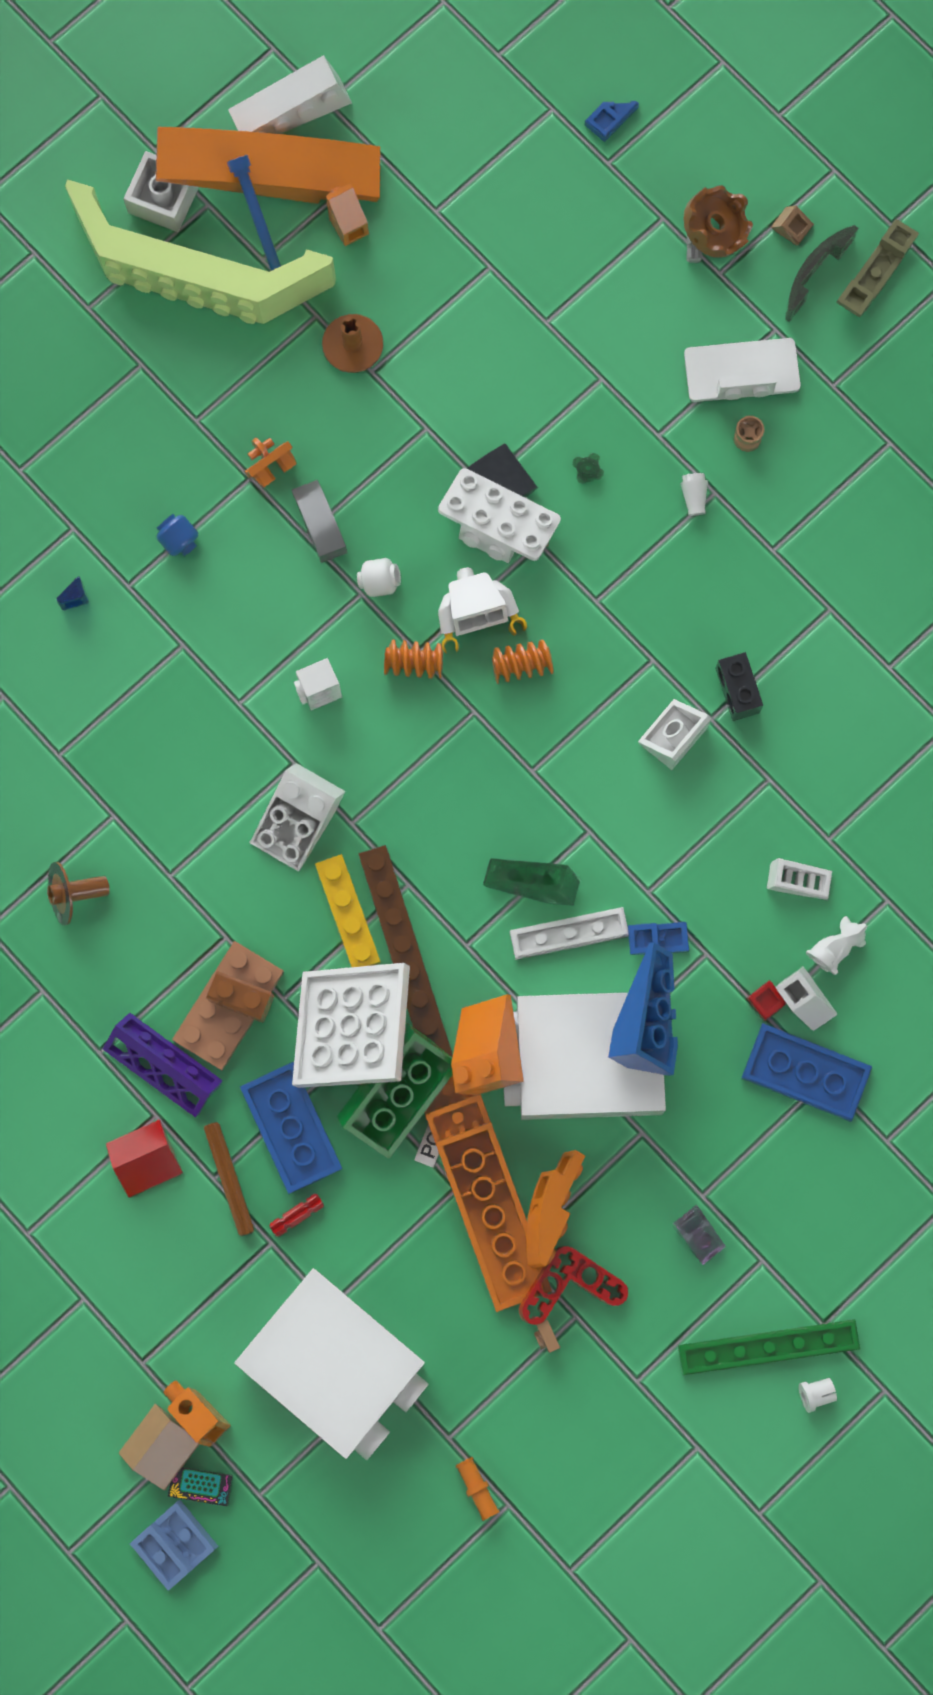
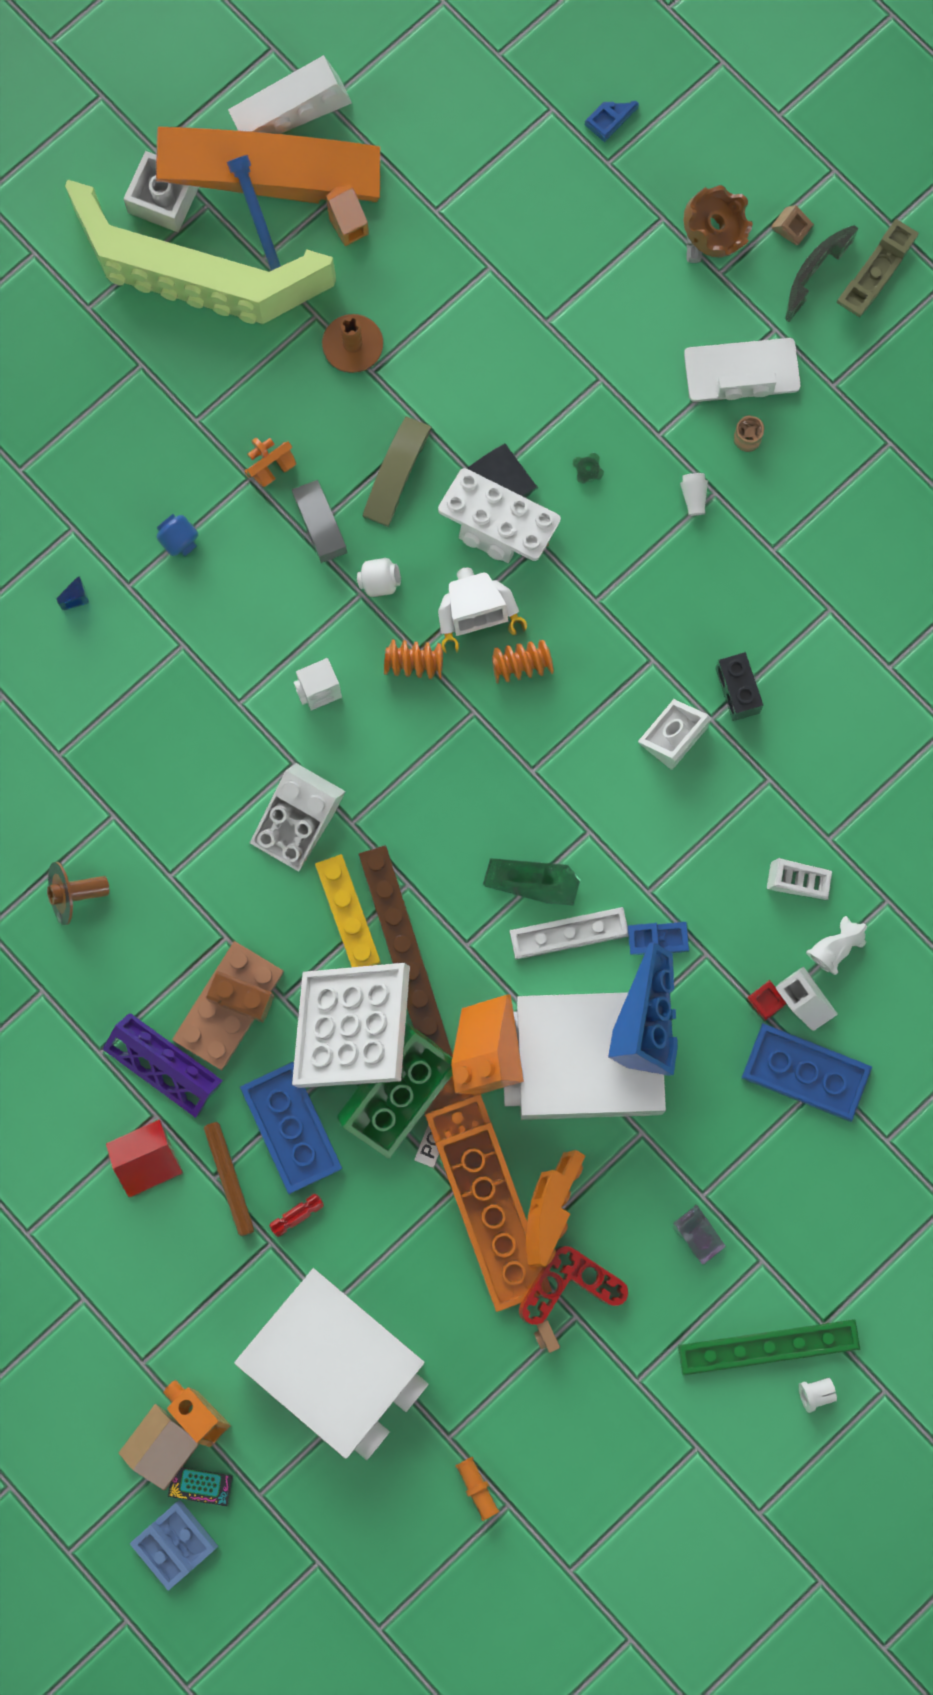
(396, 470): none -> olive slope

